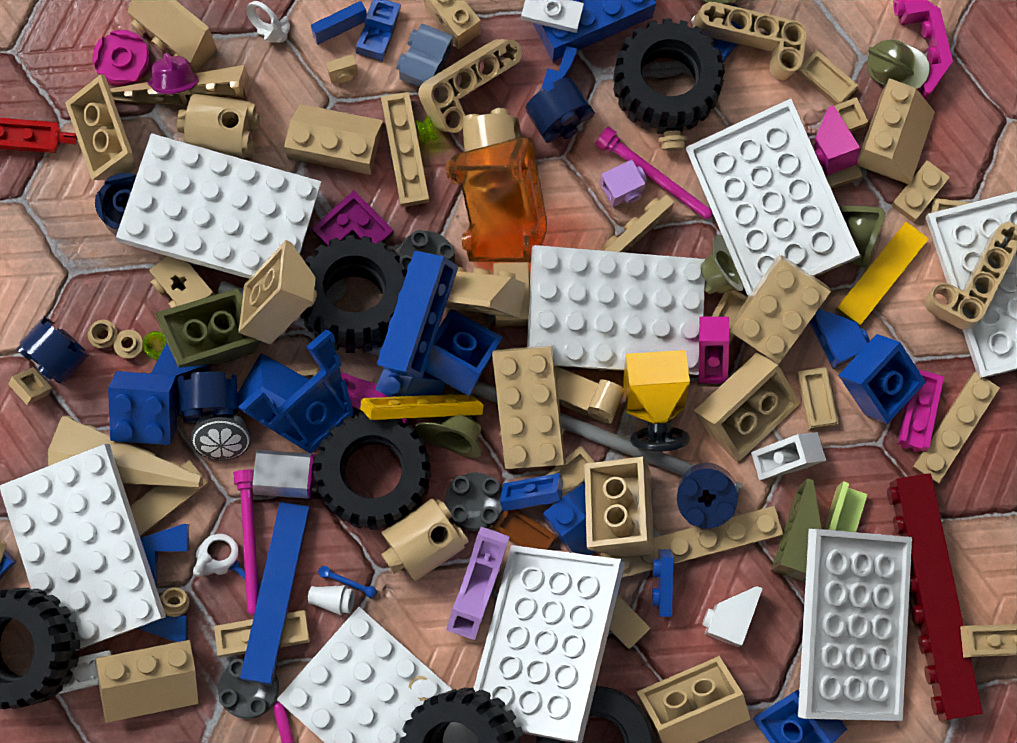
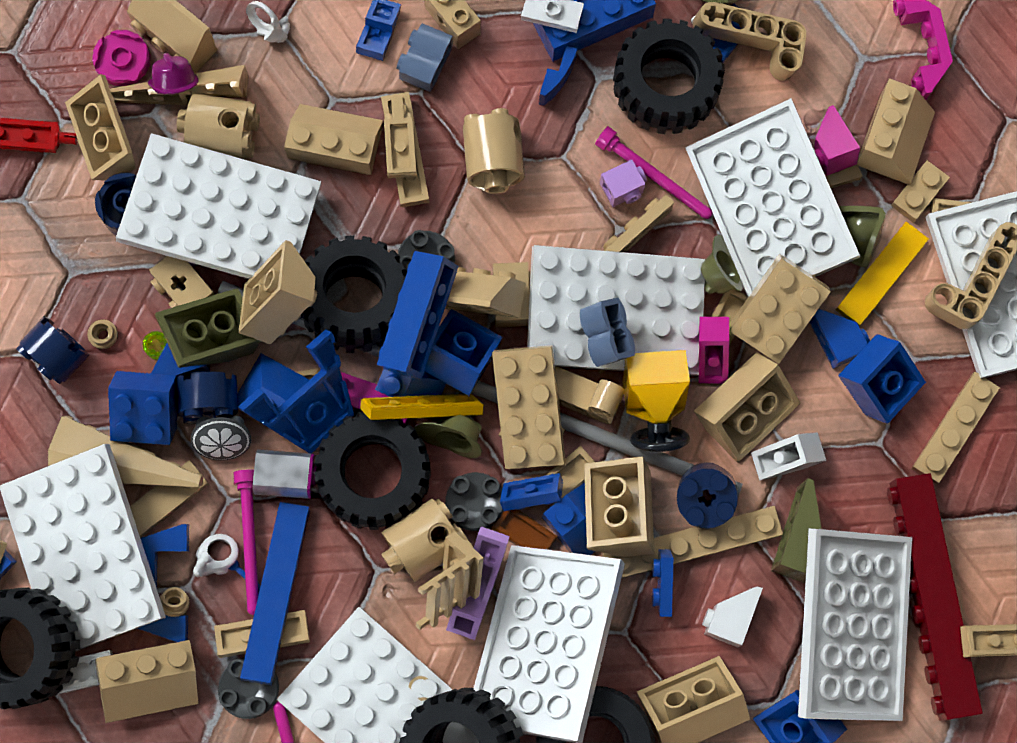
(30, 386): tan plate -> none
(134, 350): tan plate -> none
(325, 572): blue hinge -> none
(332, 598): white cone -> none
(338, 22): blue tile -> none
(342, 69): tan plate -> none
(350, 217): magenta plate -> none
(399, 142): none -> tan hinge
(425, 130): clear neon green bush -> none
(459, 580): none -> tan plate
(471, 79): tan beam -> none
(501, 200): clear orange windscreen -> none
(559, 110): dark blue brick -> none
(607, 332): none -> sand blue brick
(627, 624): tan tile -> none
(673, 141): tan plate -> none
(817, 398): tan tile -> none
(827, 78): tan tile -> none
(845, 509): yellowish green panel -> none
(852, 114): tan plate -> none
(898, 62): olive piece -> none
(921, 414): dark pink hinge -> none

